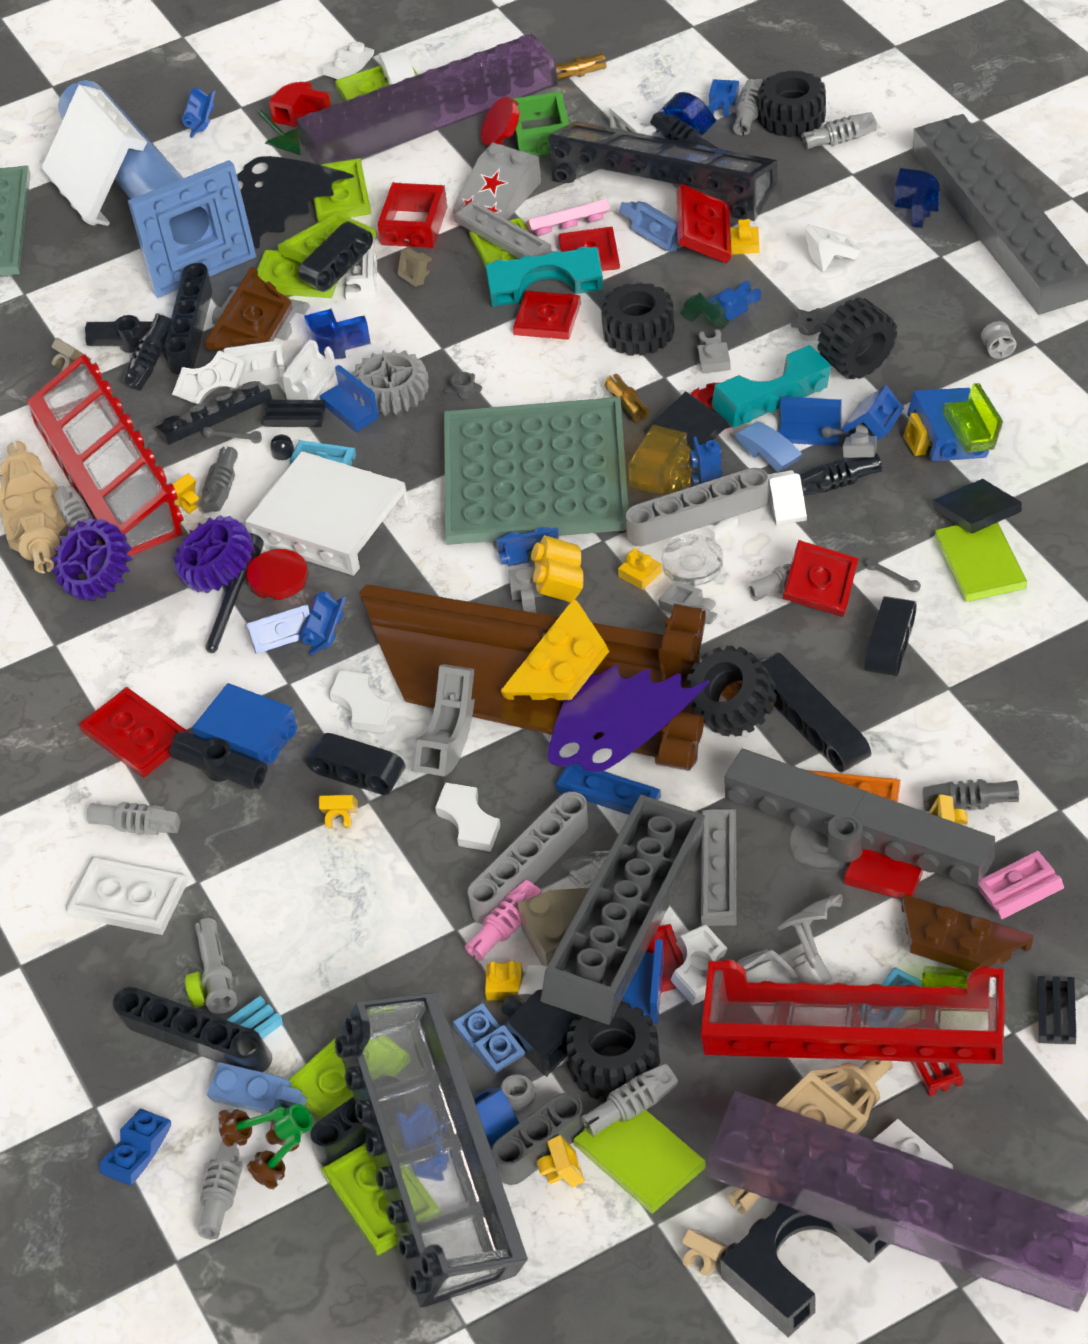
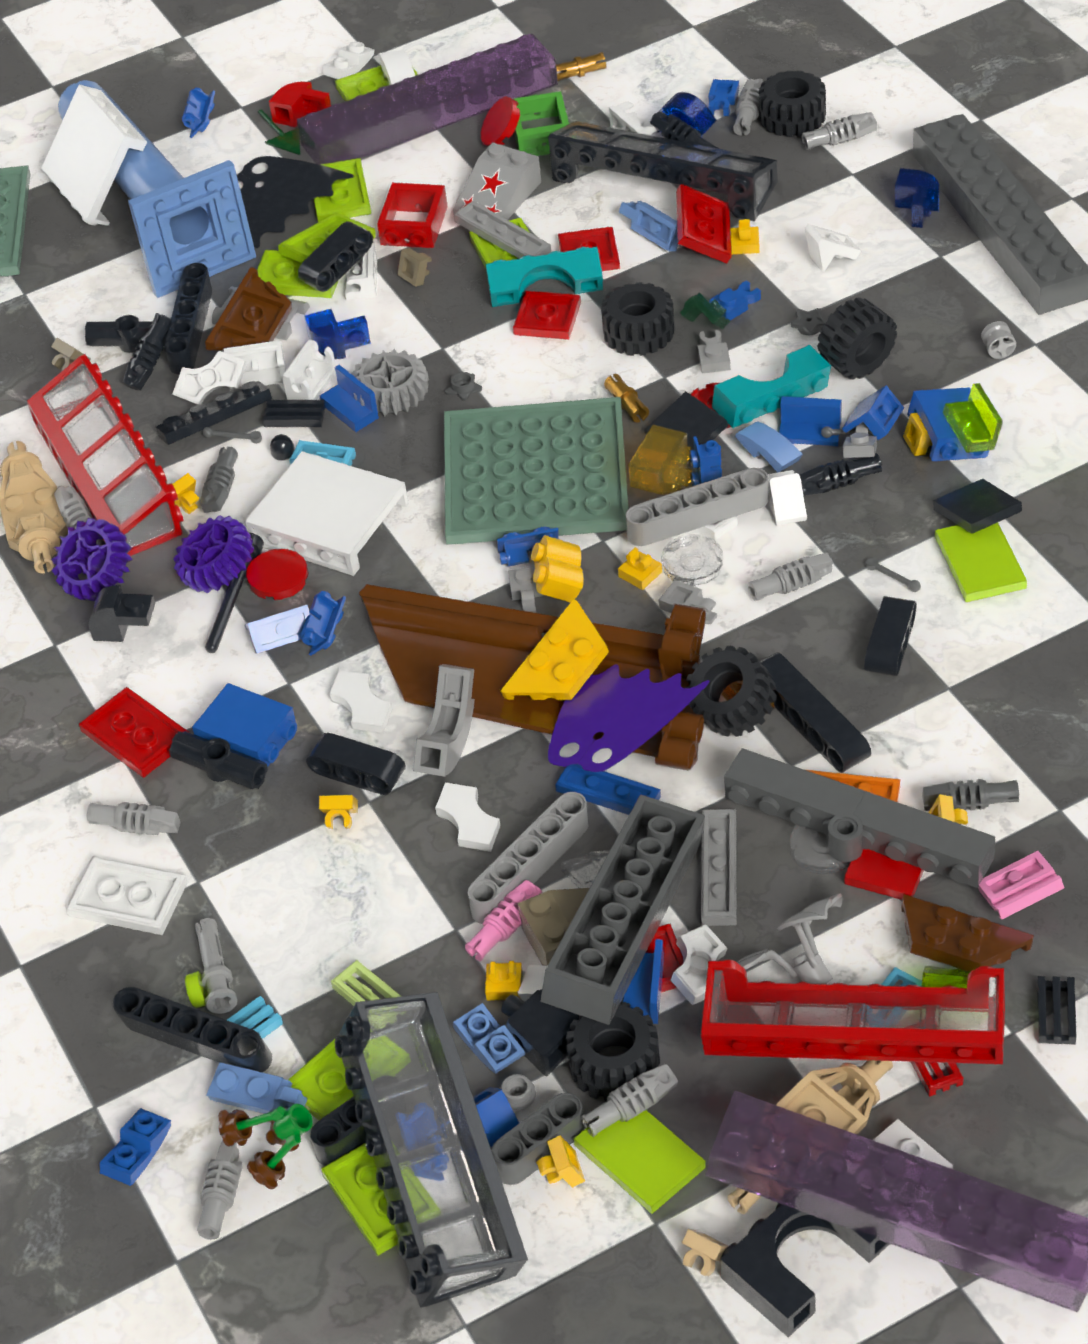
(116, 611): none -> black brick
(350, 995): none -> yellowish green tile
(568, 218): bright pink plate -> none
(820, 578): red tile -> none

